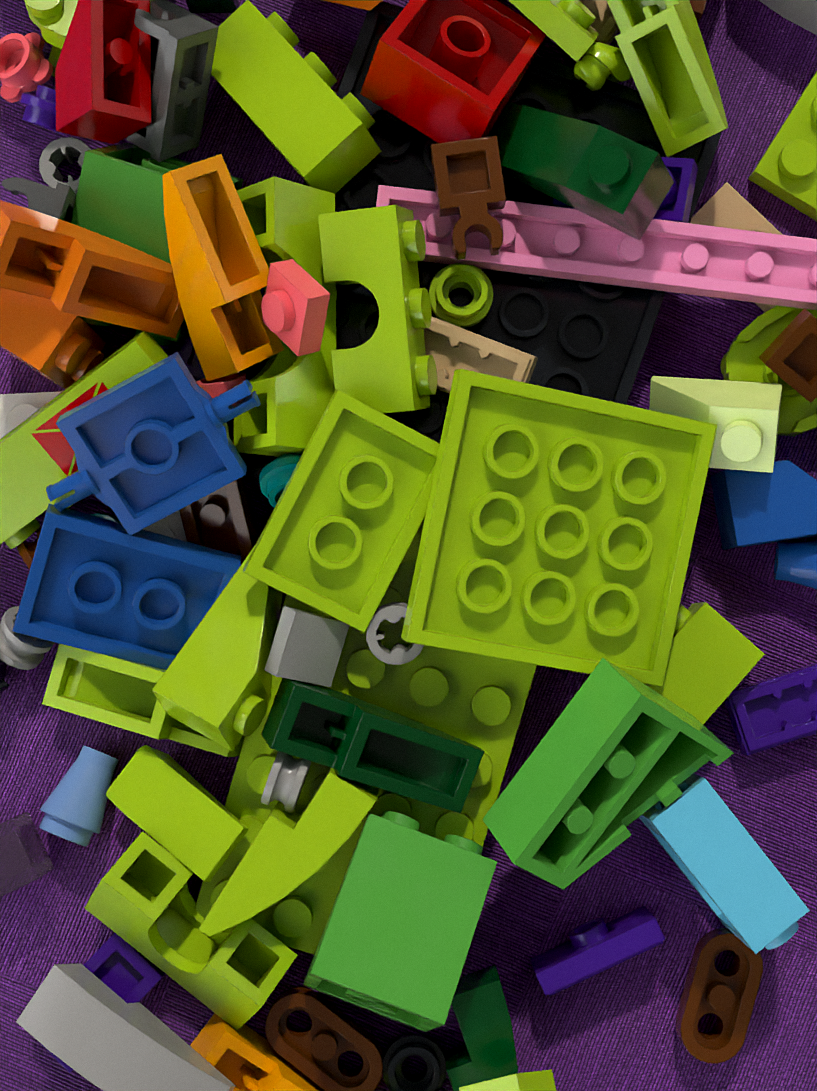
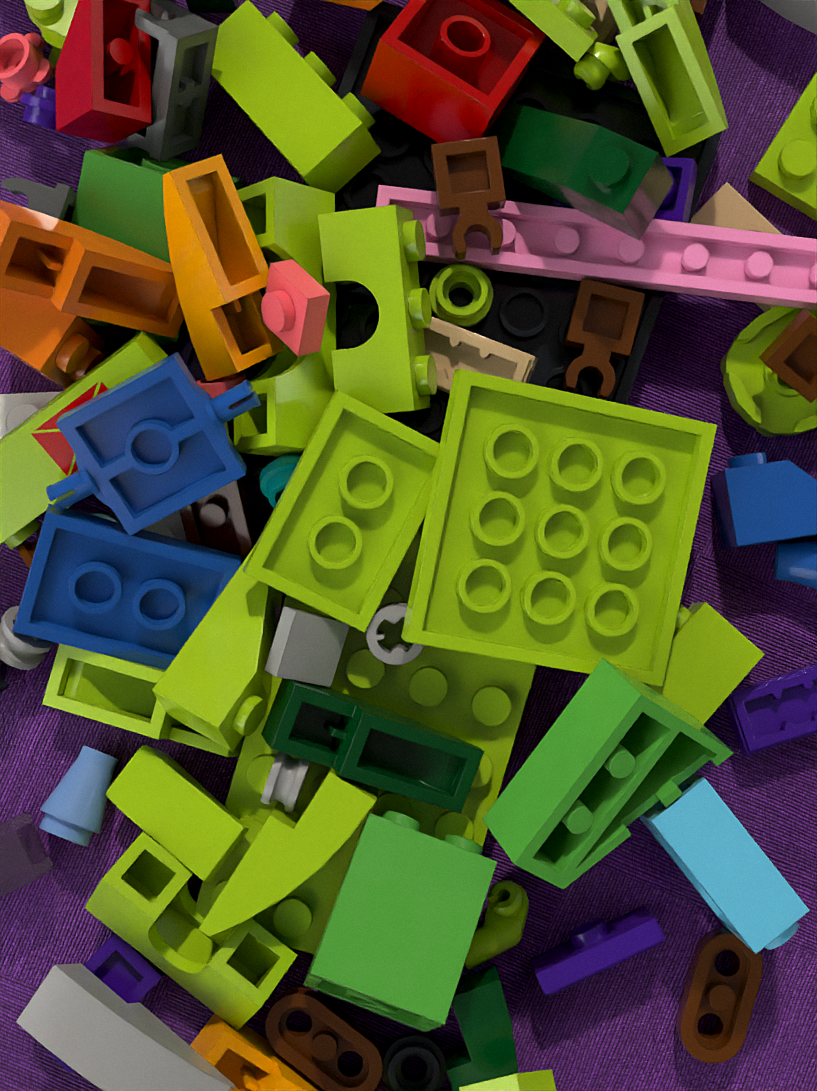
(53, 156): light grey bush -> none
(502, 923): none -> lime arm
(601, 327): none -> reddish brown plate
(742, 411): yellowish green slope -> none

